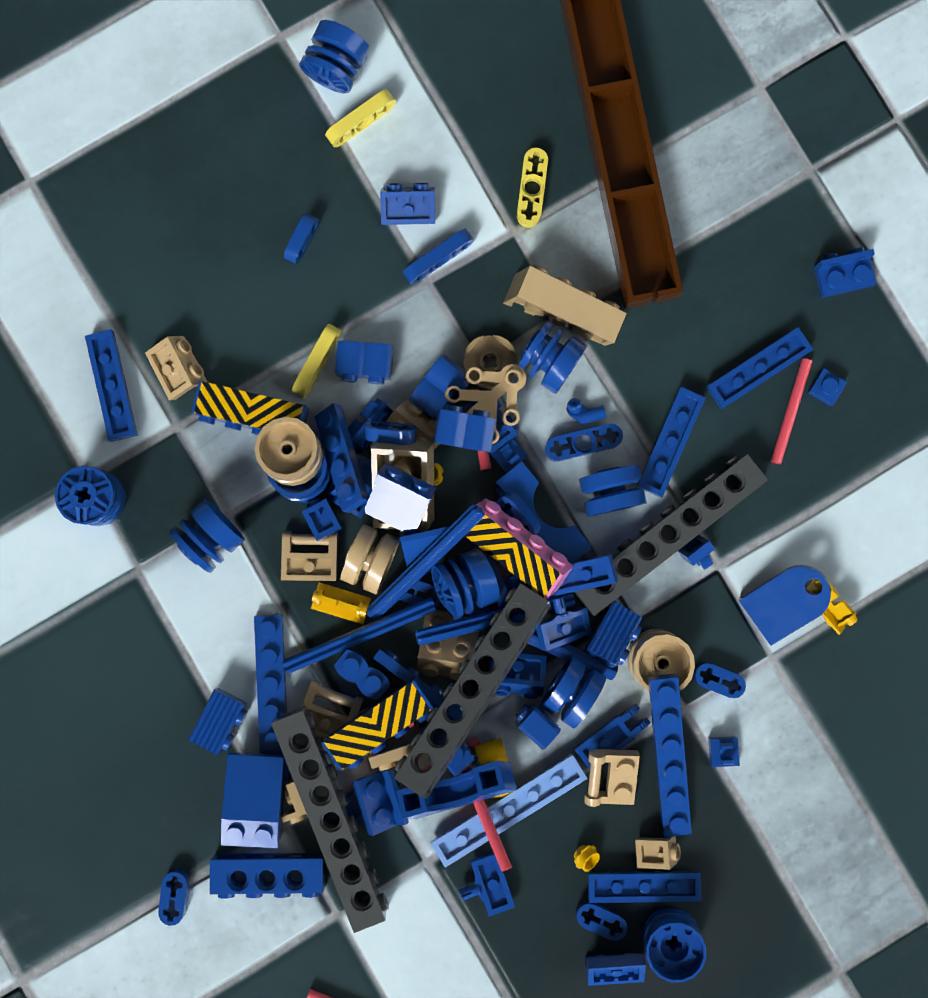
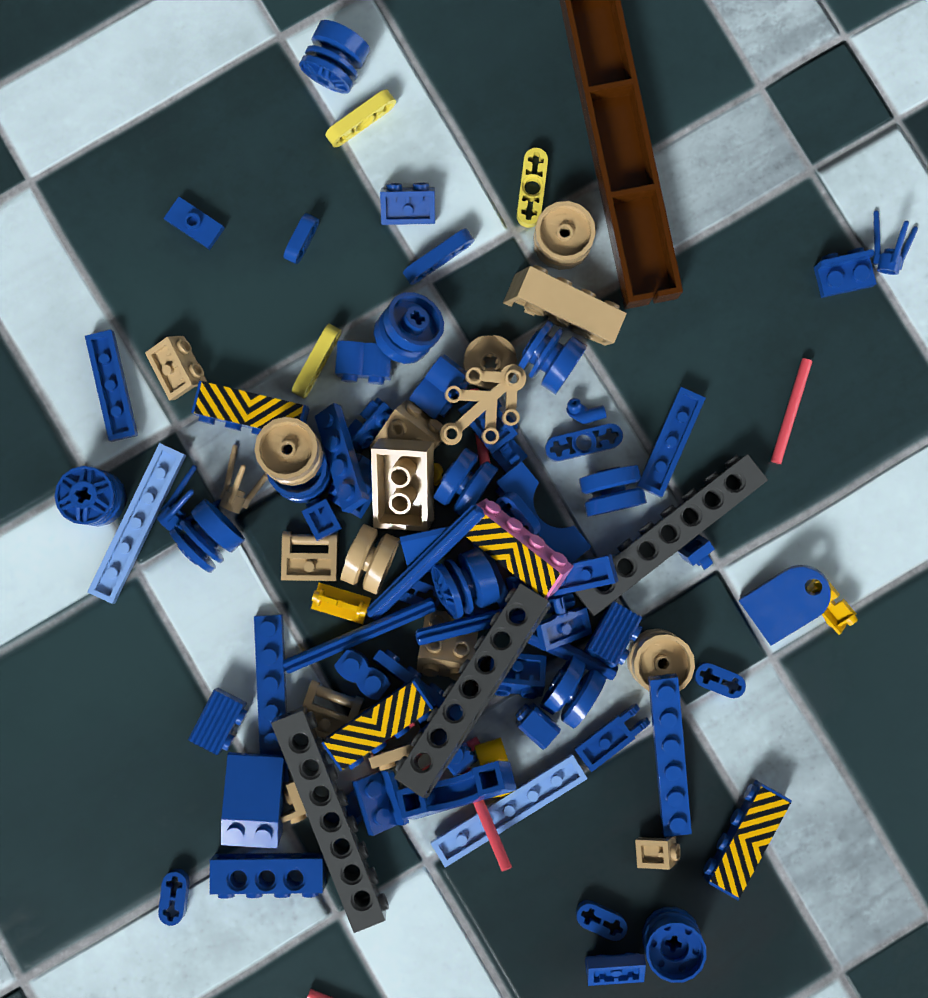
(136, 523): none -> light blue plate
(172, 512): none -> blue plant
(194, 223): none -> blue plate
(232, 497): none -> tan plant
(390, 433): blue beam -> none
(399, 499): bracket -> none
(408, 328): none -> blue wheel
(462, 481): none -> blue wheel
(464, 430): blue brick -> none
(489, 885): blue plate -> none
(550, 231): none -> tan wheel
(586, 857): yellow plate -> none
(620, 777): tan plate -> none
(644, 886): blue plate -> none
(723, 751): blue tile -> none
(746, 839): none -> brick
(759, 368): blue plate -> none
(827, 387): blue plate -> none
(892, 259): none -> blue plant

